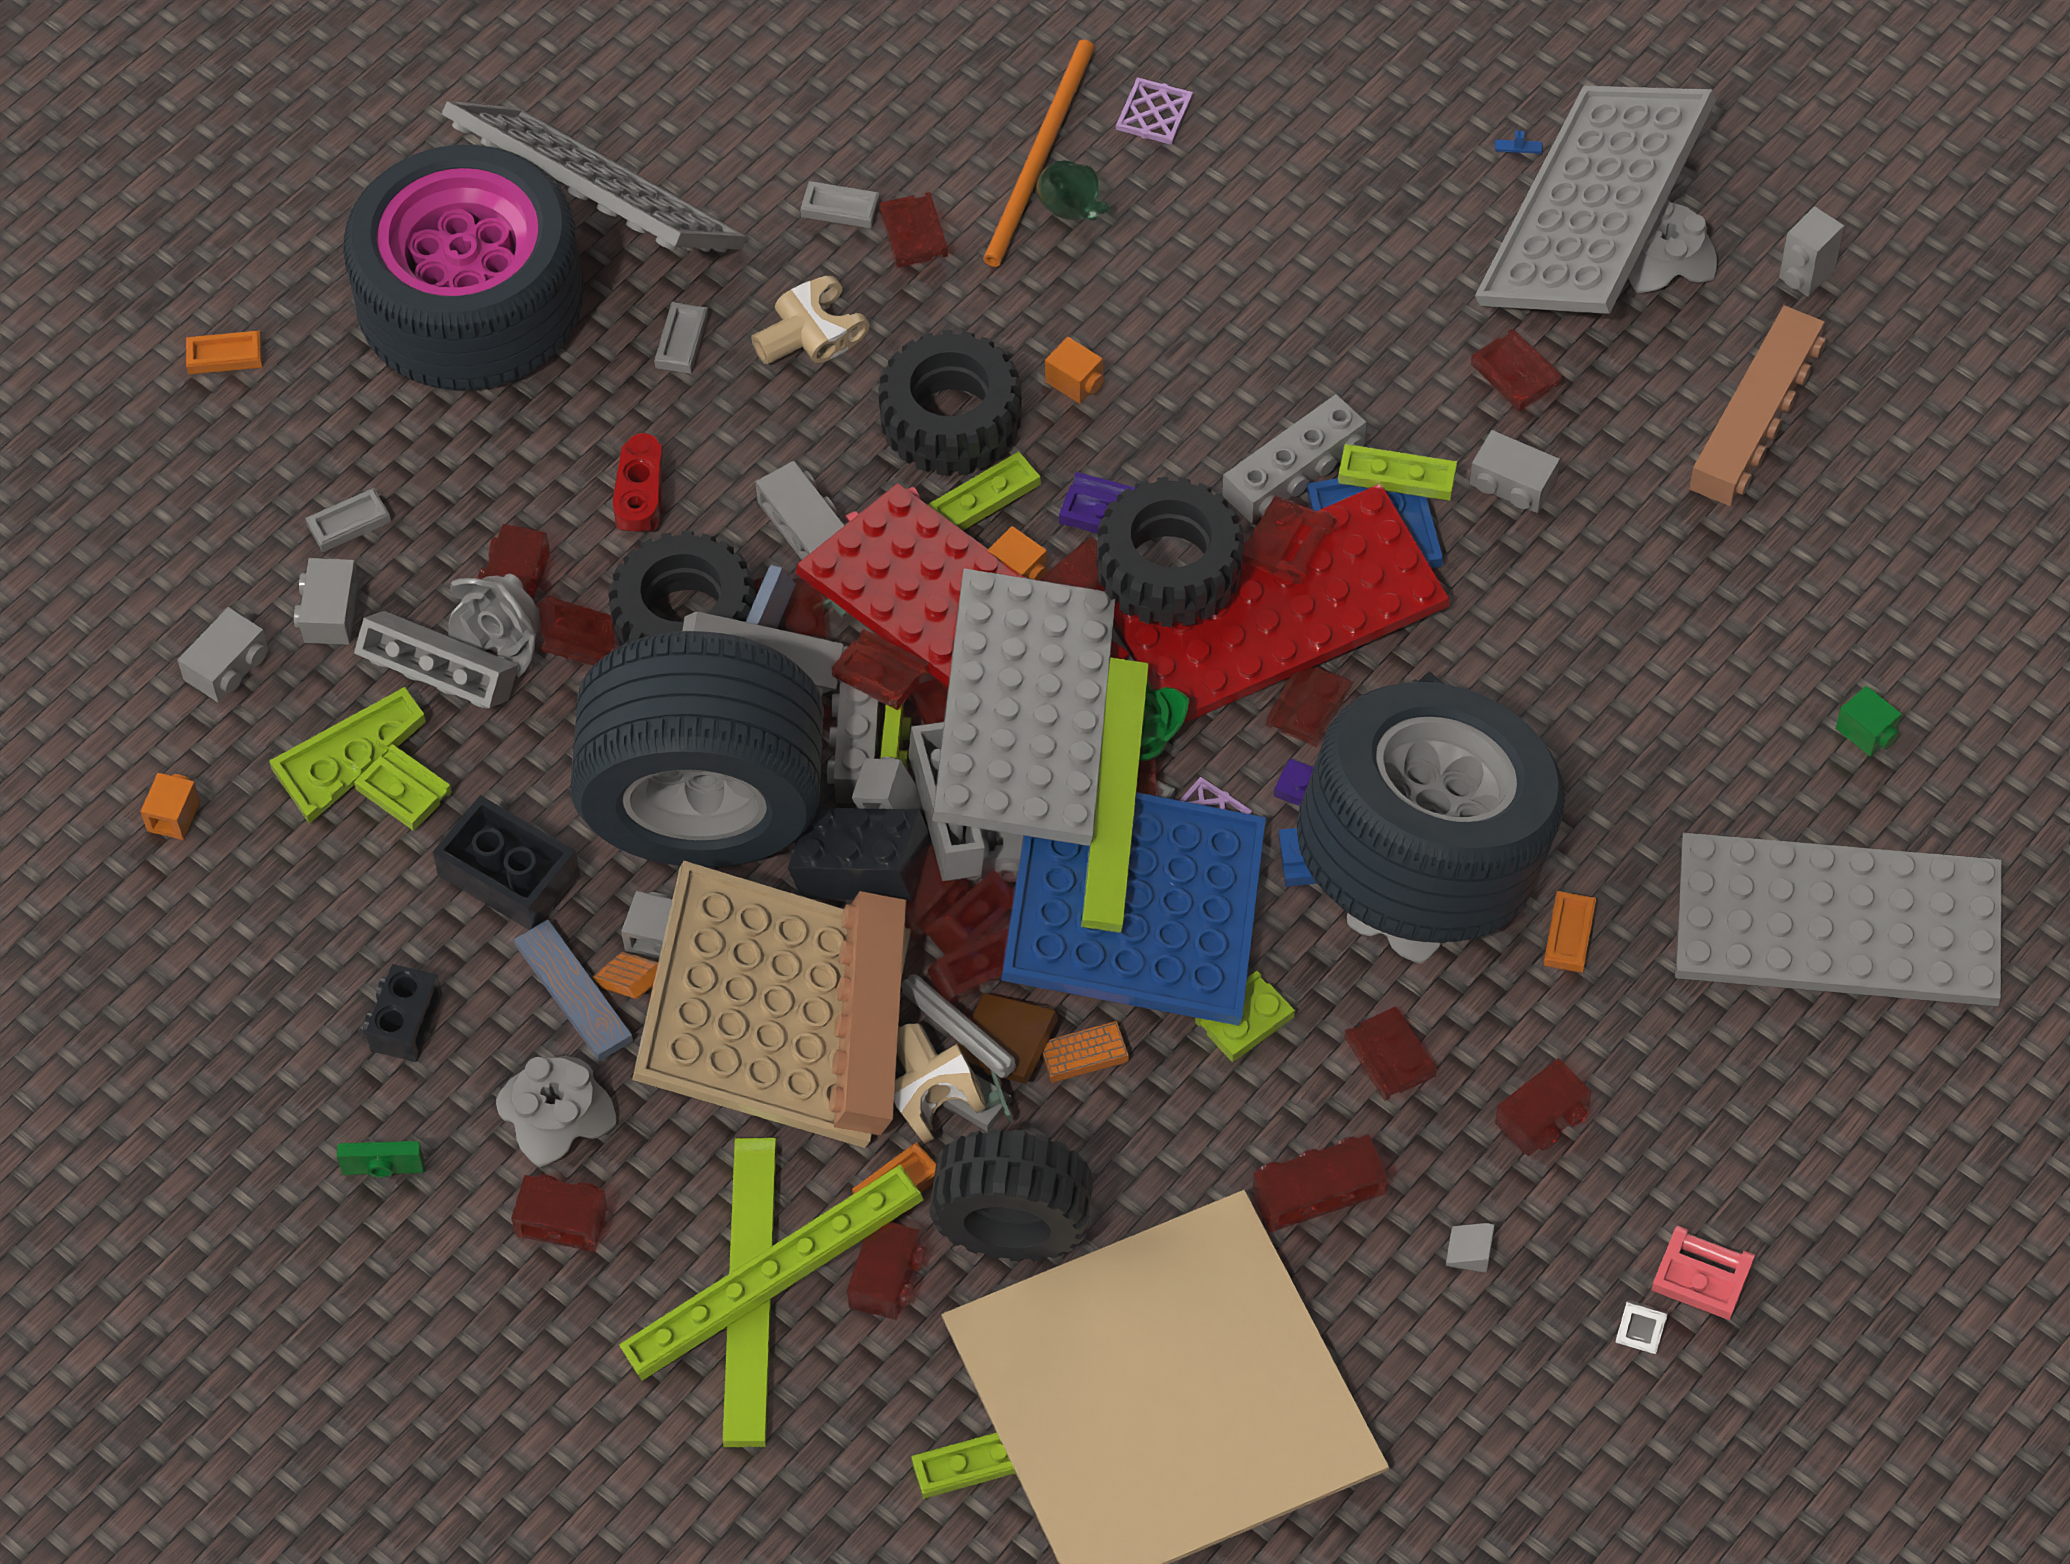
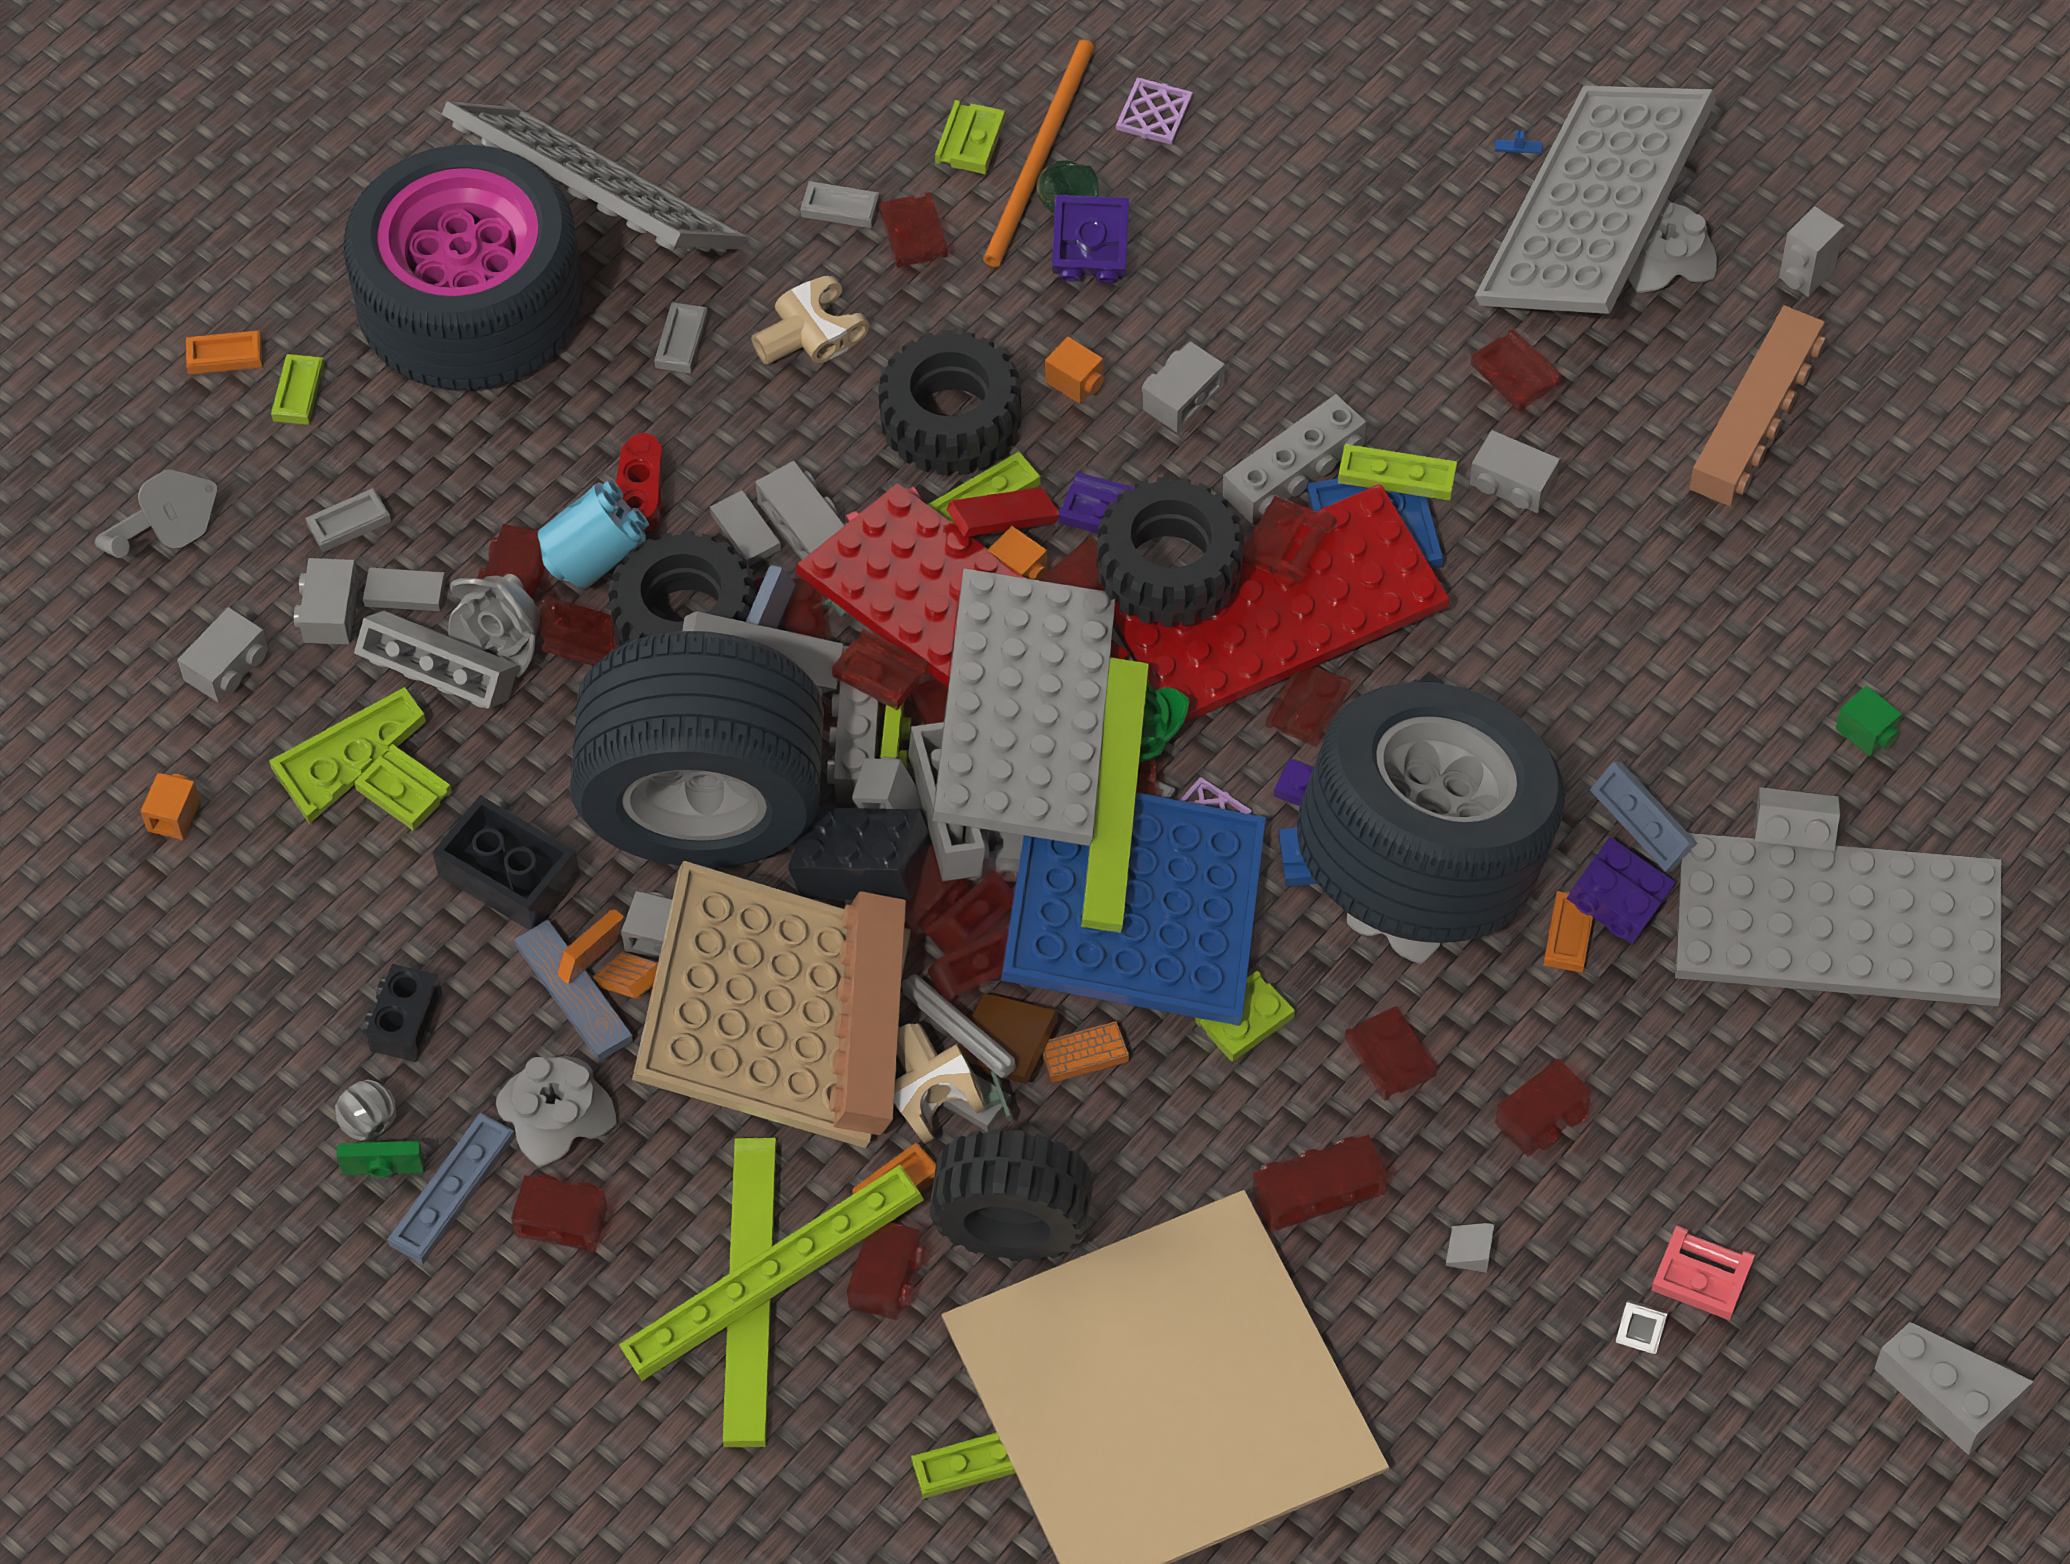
(172, 504): none -> light grey piece
(297, 389): none -> lime tile
(365, 1110): none -> light grey piece
(404, 589): none -> light grey tile
(451, 1188): none -> sand blue tile
(590, 946): none -> orange tile
(591, 536): none -> medium azure cylinder
(745, 528): none -> light grey tile
(970, 137): none -> lime plate
(1002, 510): none -> red tile
(1090, 237): none -> dark purple plate
(1183, 386): none -> light grey brick
(1620, 890): none -> dark purple plate
(1643, 816): none -> sand blue plate
(1797, 819): none -> light grey brick
(1951, 1384): none -> light grey wedge

